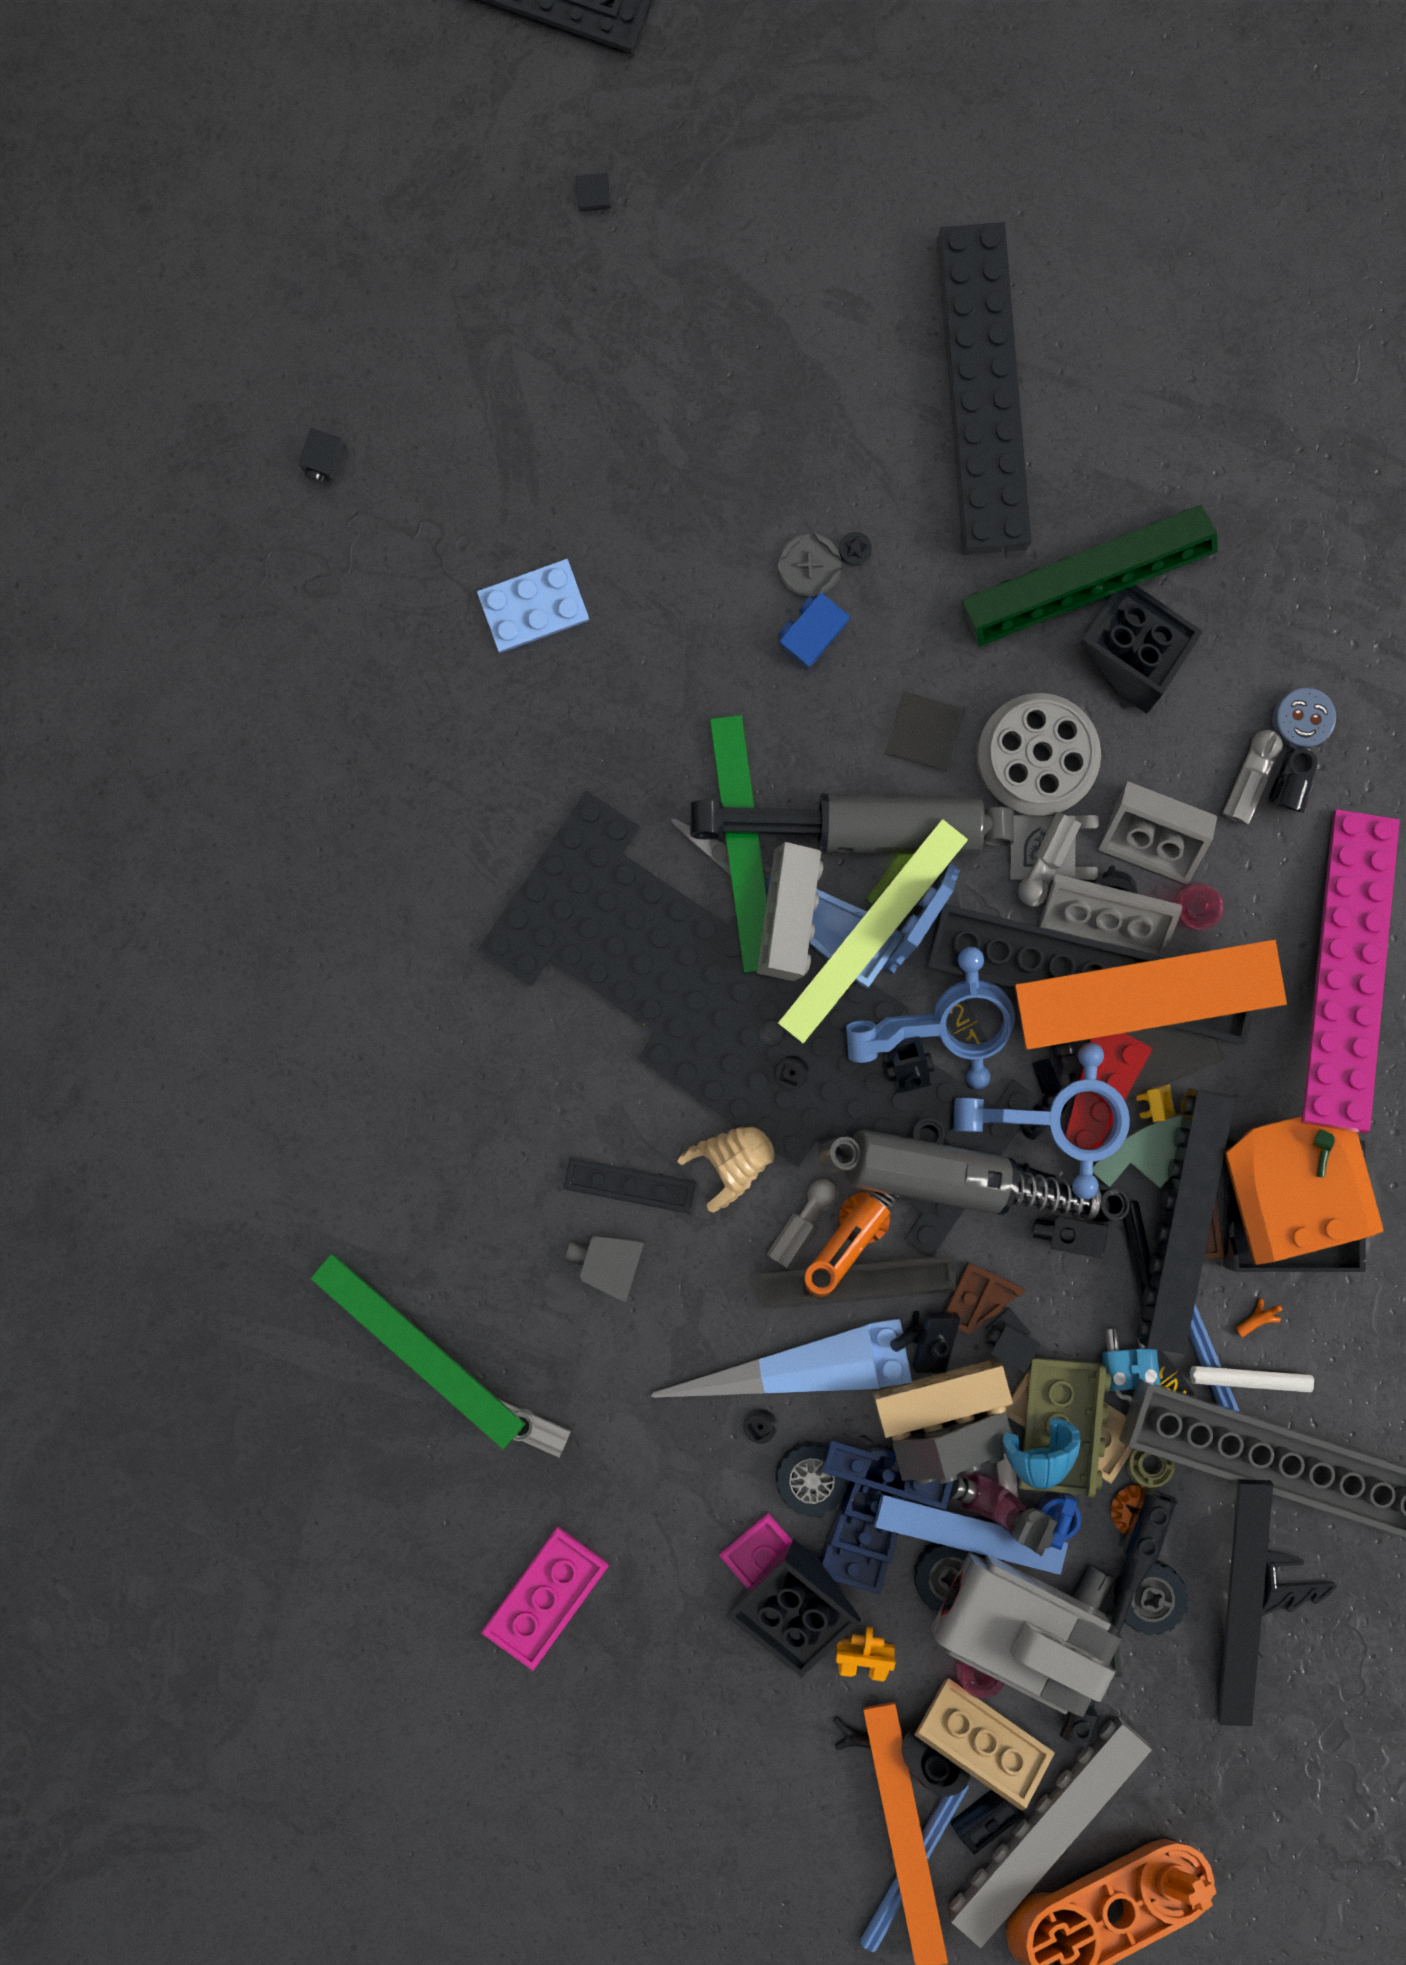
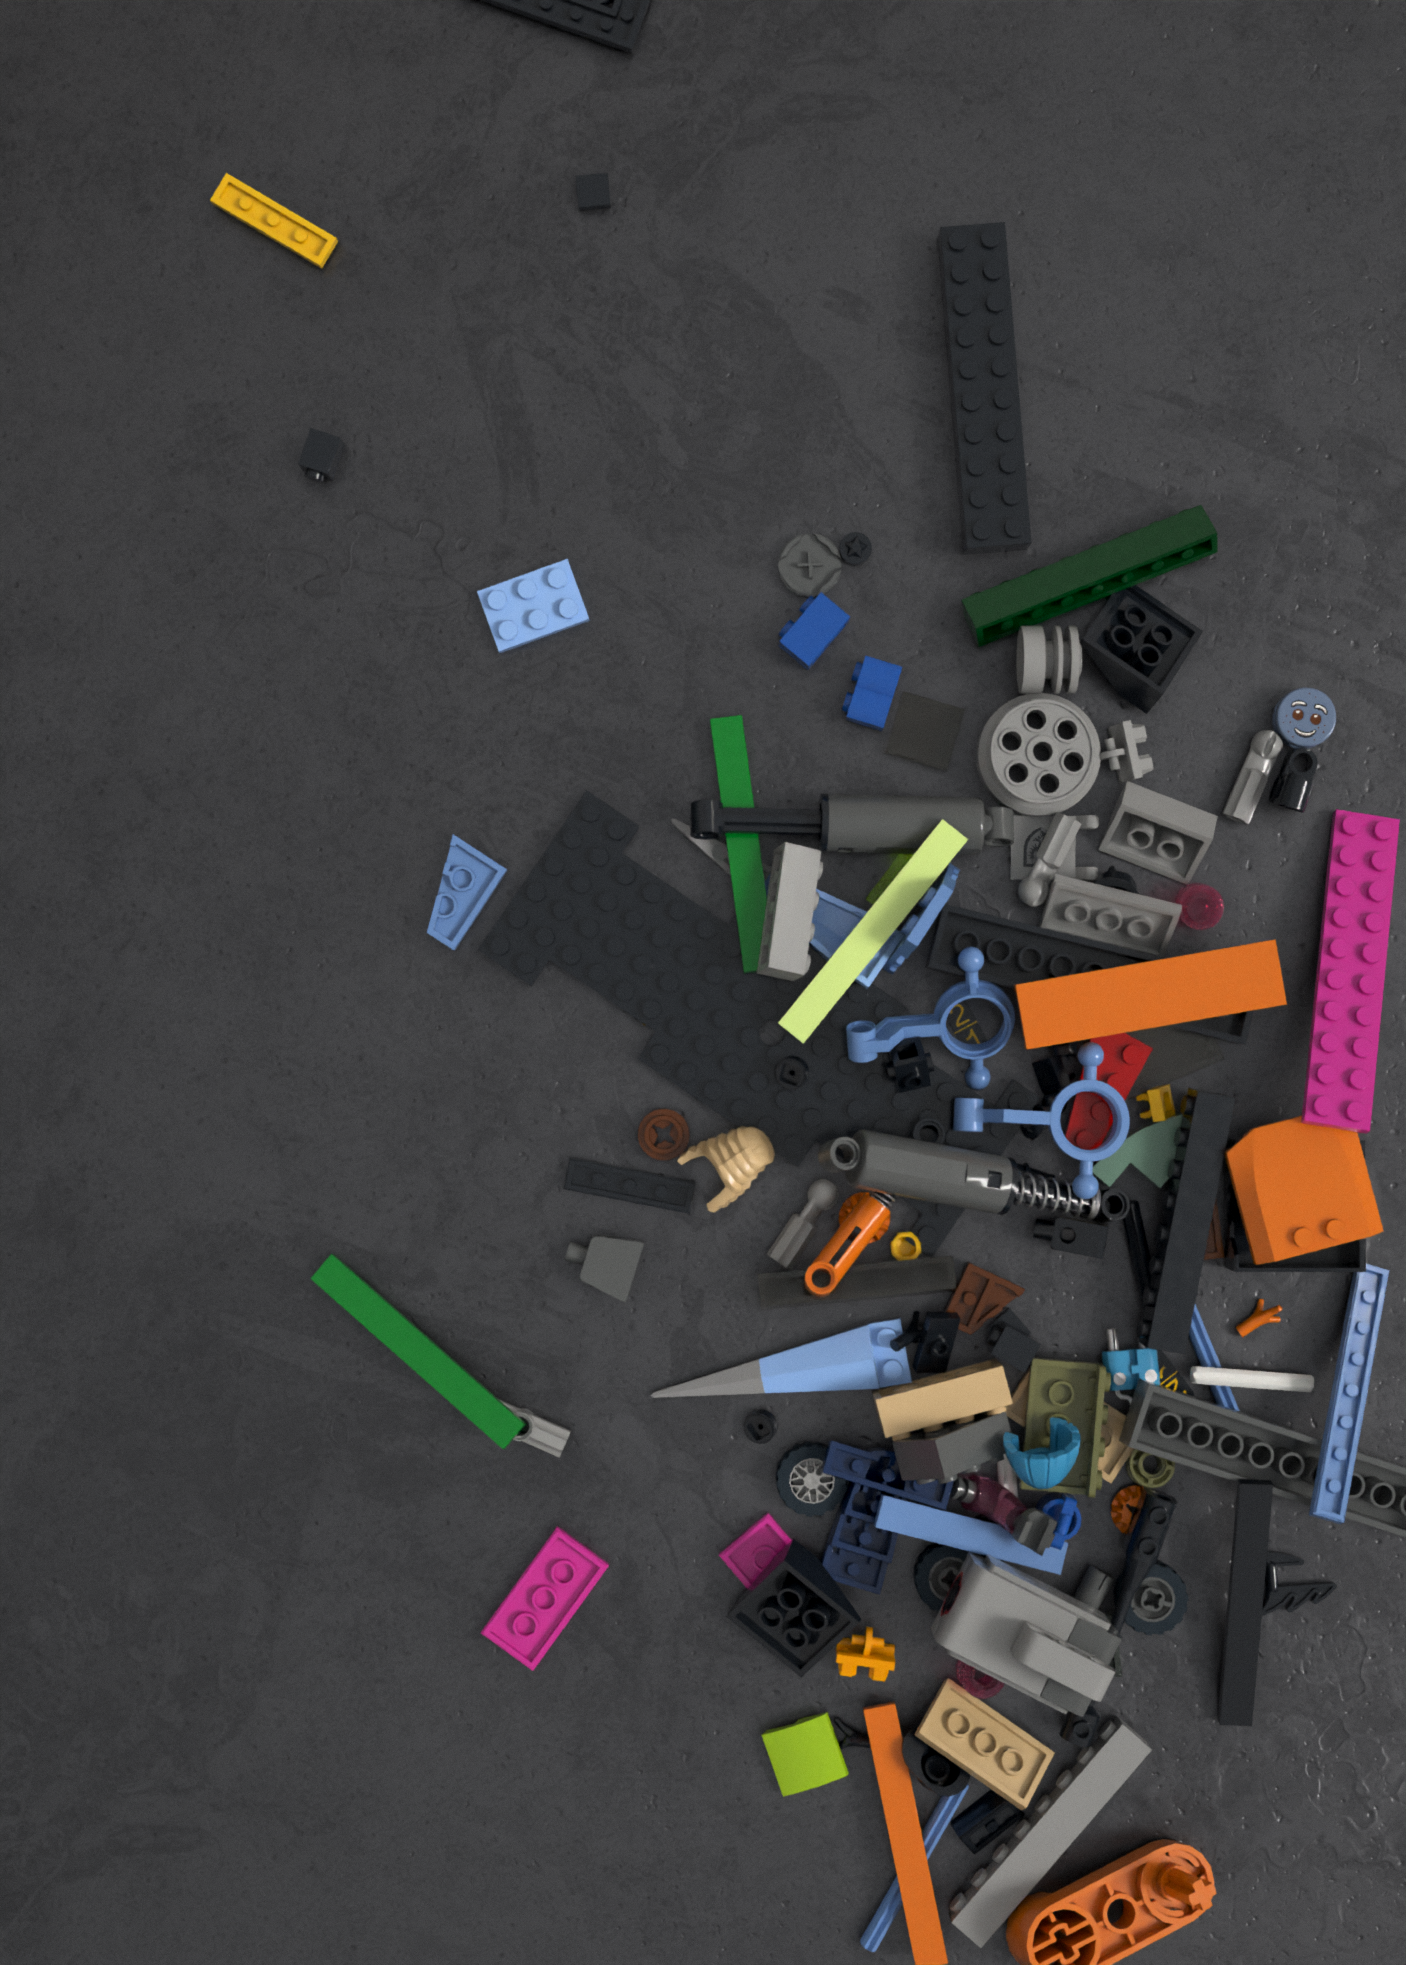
(274, 220): none -> yellow plate
(463, 892): none -> medium blue wing
(665, 1149): none -> reddish brown gear
(805, 1754): none -> lime slope
(872, 693): none -> blue brick
(904, 1250): none -> yellow tile
(1048, 659): none -> light grey wheel
(1123, 751): none -> light grey hips
(1324, 1141): dark green hand -> none
(1349, 1394): none -> medium blue tile

